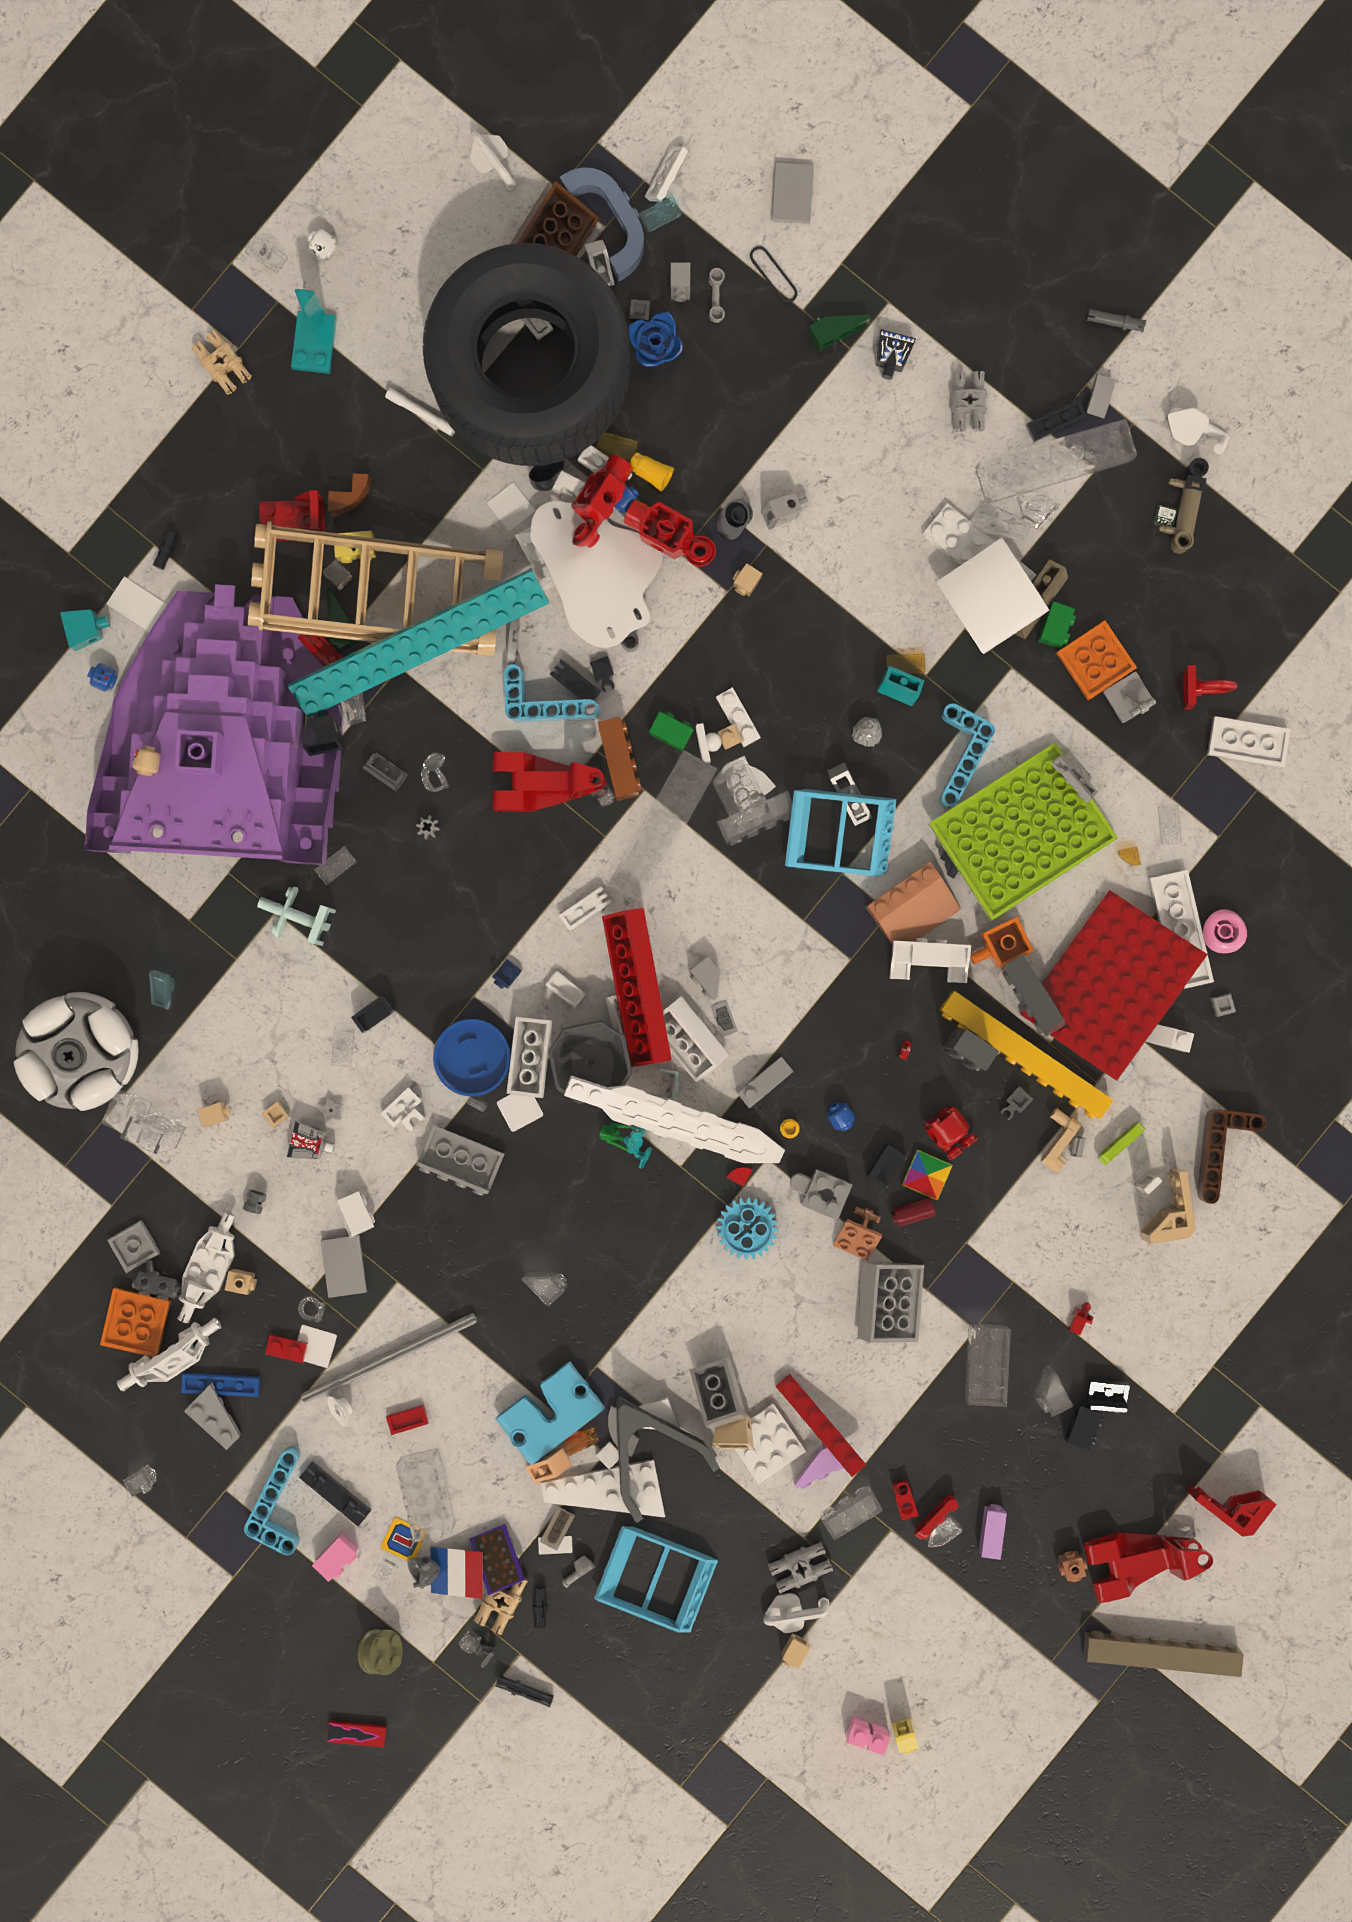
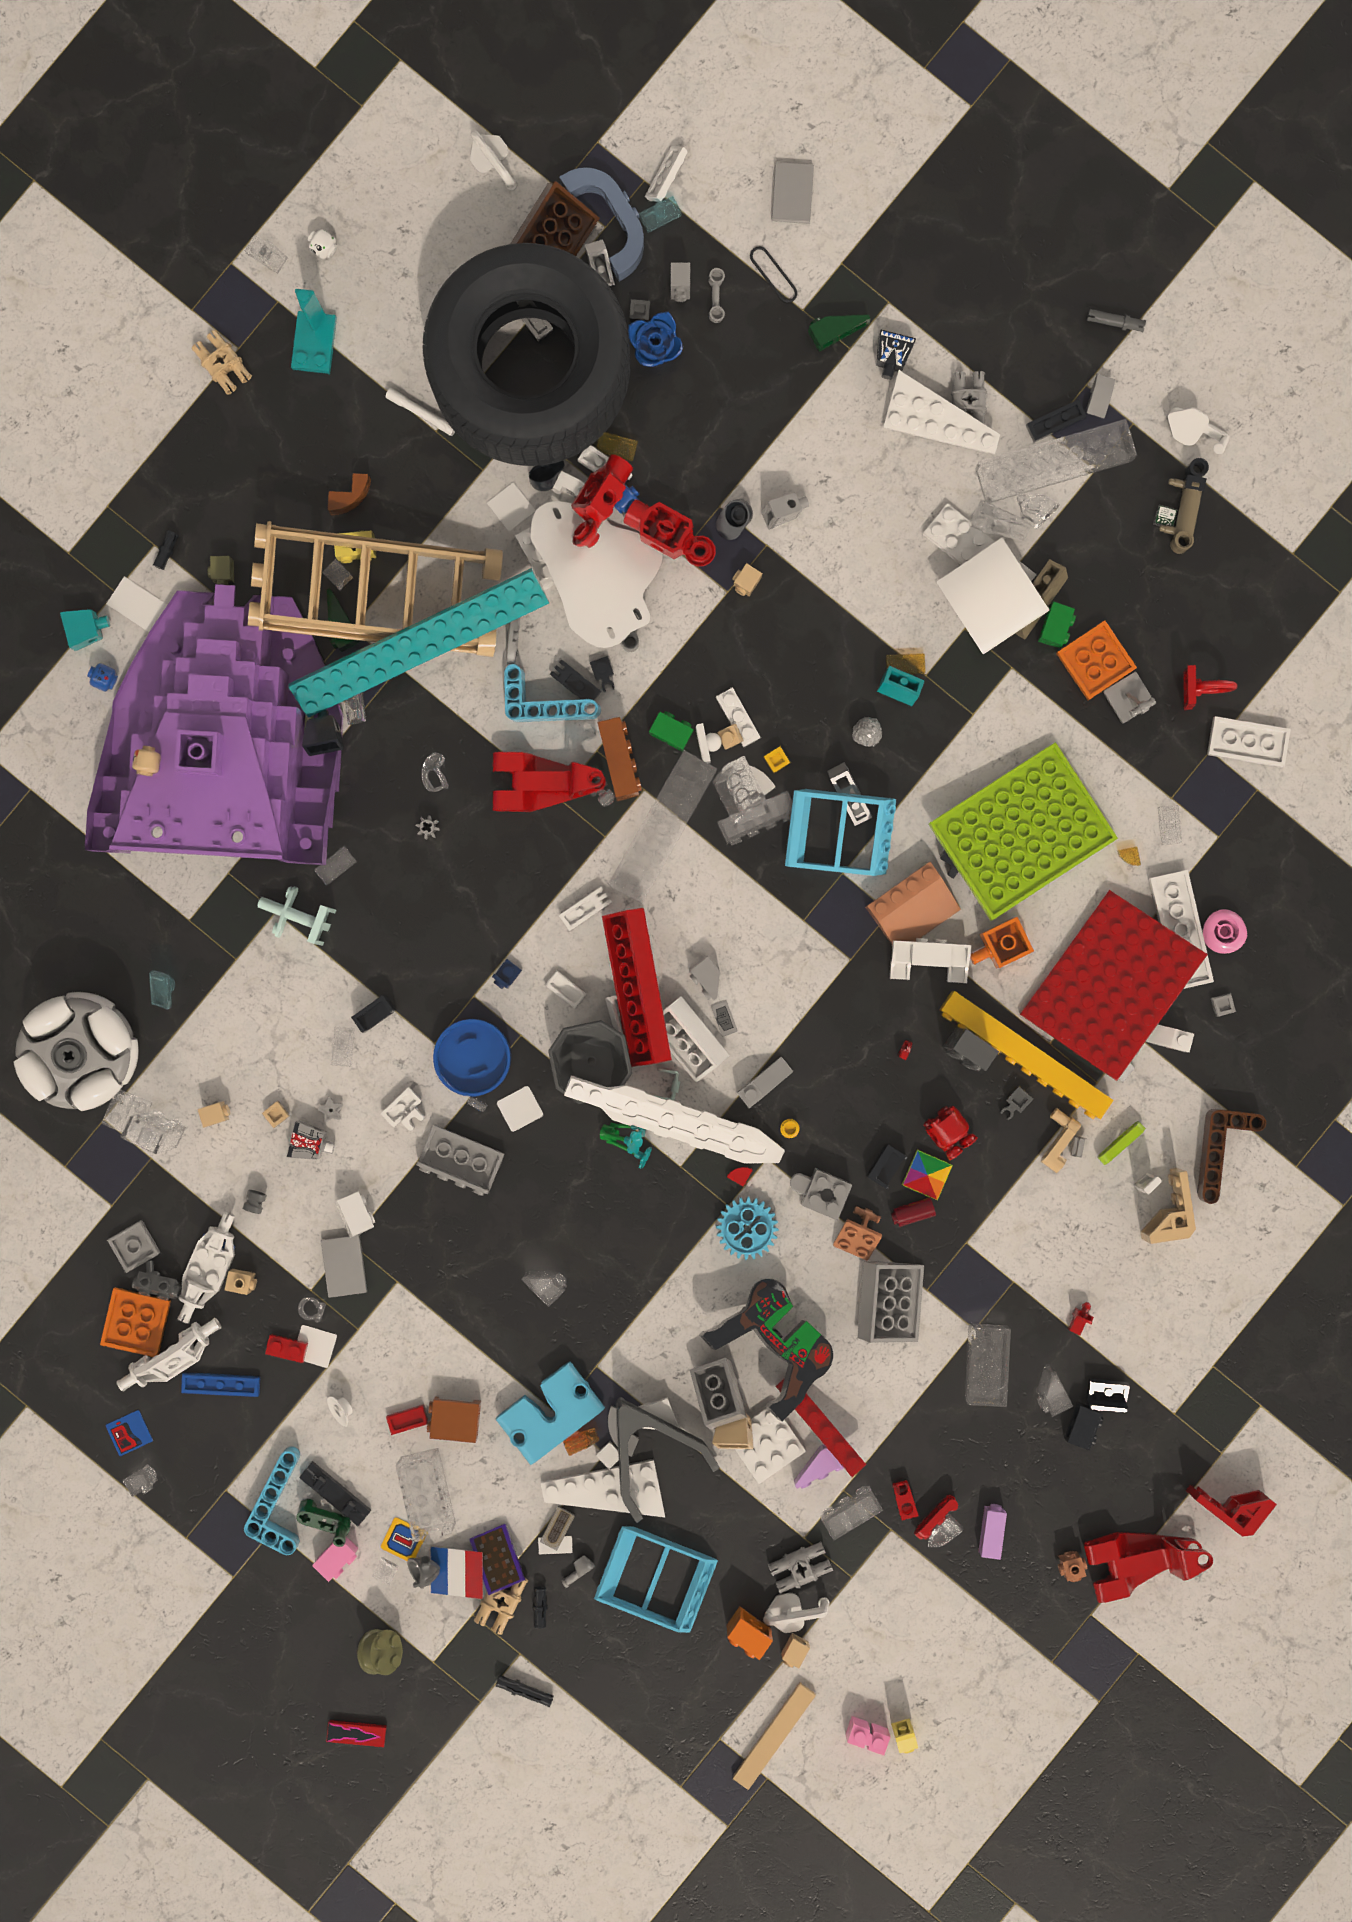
(129, 1433): none -> sticker
(212, 1416): light grey wing -> none
(221, 570): none -> olive brick
(304, 513): red bracket -> none
(311, 1516): none -> dark green beam
(320, 648): red tile -> none
(385, 771): dark grey hinge -> none
(388, 1358): light grey axle -> none
(454, 1420): none -> dark orange panel
(472, 1643): leg -> none
(529, 1057): white slope -> none
(549, 1466): light nougat slope -> none
(651, 470): yellow plant -> none
(749, 1633): none -> orange brick
(774, 1736): none -> tan tile
(776, 759): none -> yellow plate
(803, 1348): none -> animal
(841, 1116): blue head -> none
(927, 415): none -> white wing
(968, 754): medium azure beam -> none
(1036, 999): dark grey brick -> none
(1074, 777): light grey hinge -> none
(1163, 1654): dark tan brick -> none

